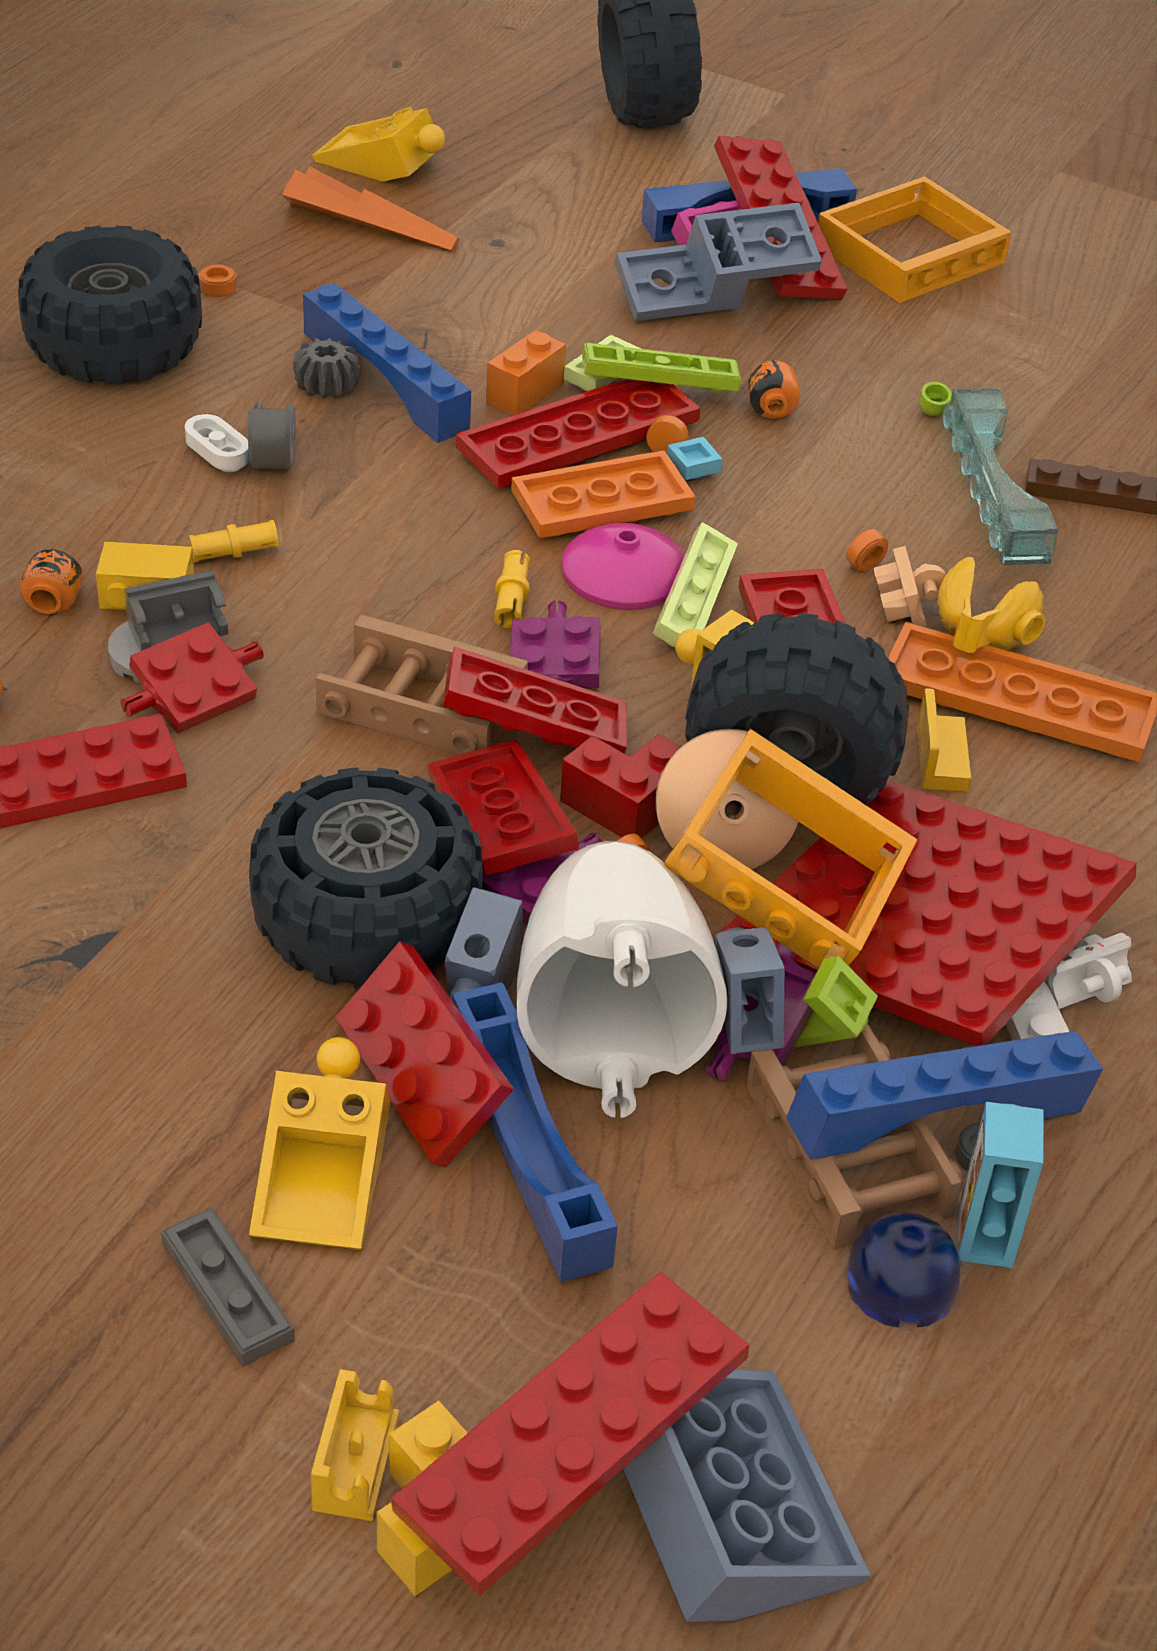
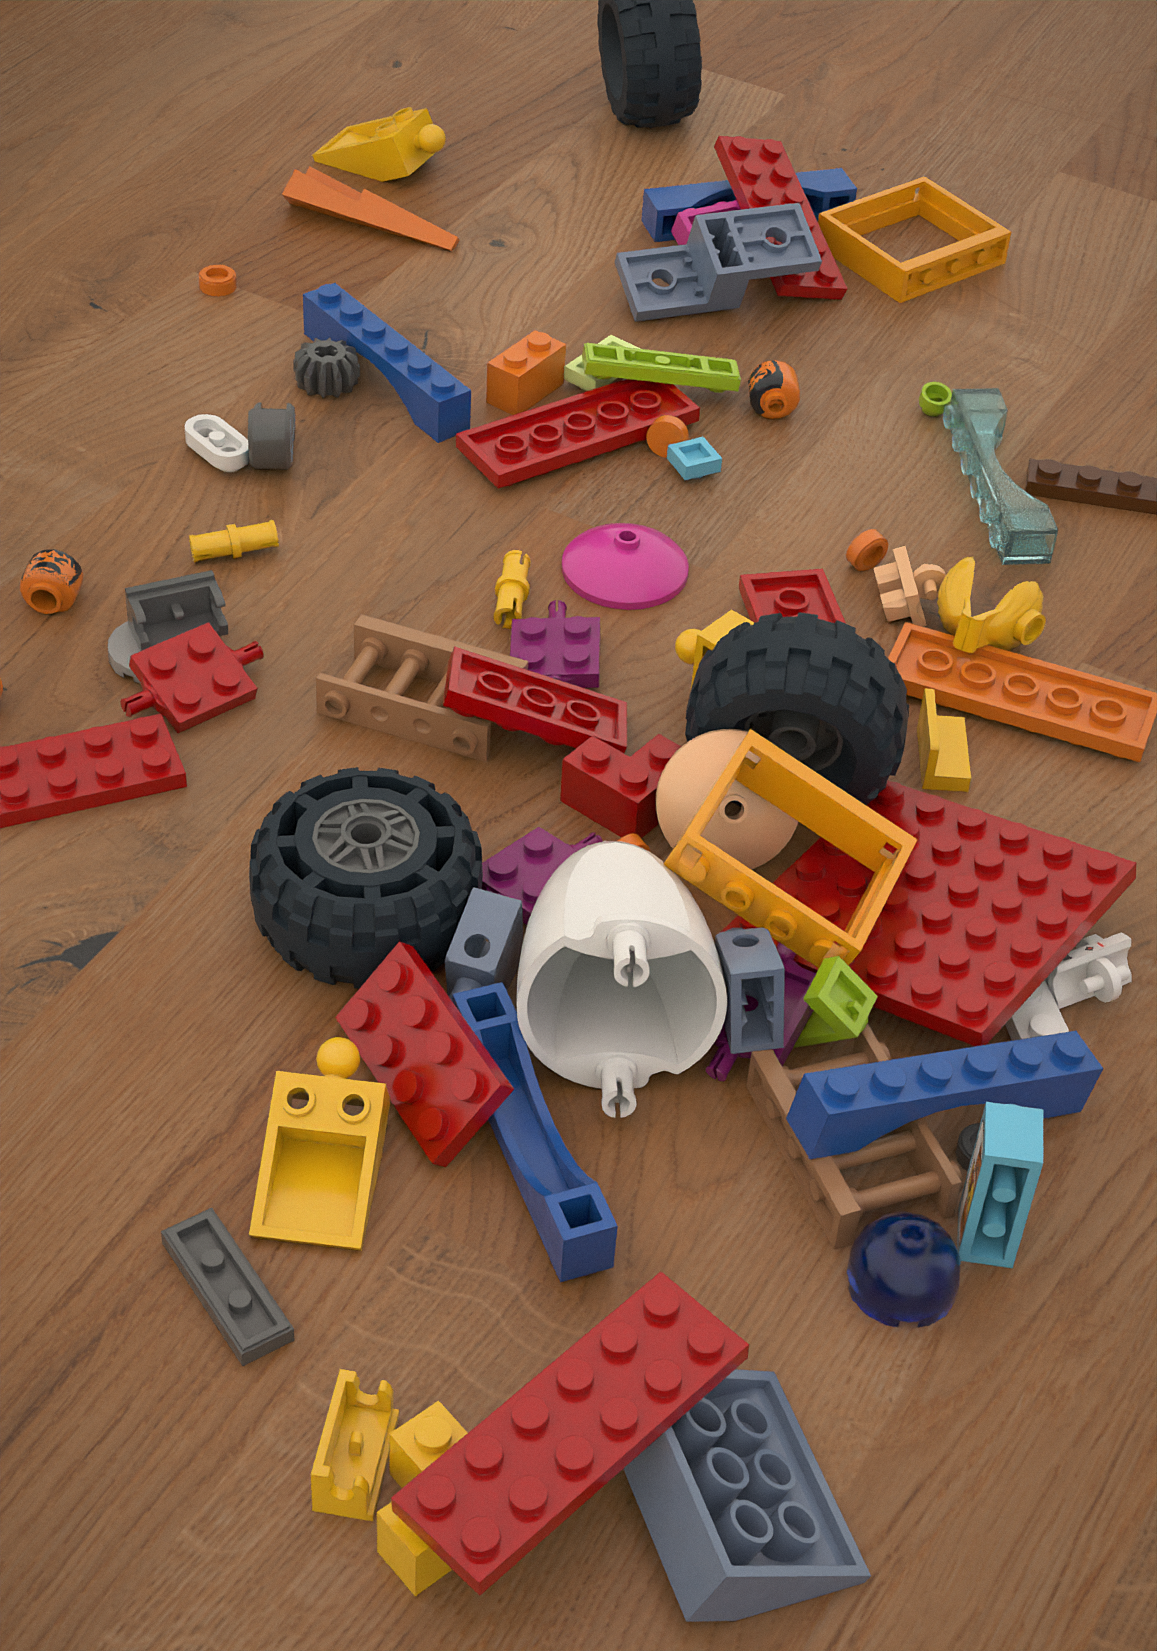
(110, 304): black wheel -> none
(137, 564): yellow brick -> none
(506, 806): red plate -> none
(602, 494): orange plate -> none
(696, 584): yellowish green plate -> none

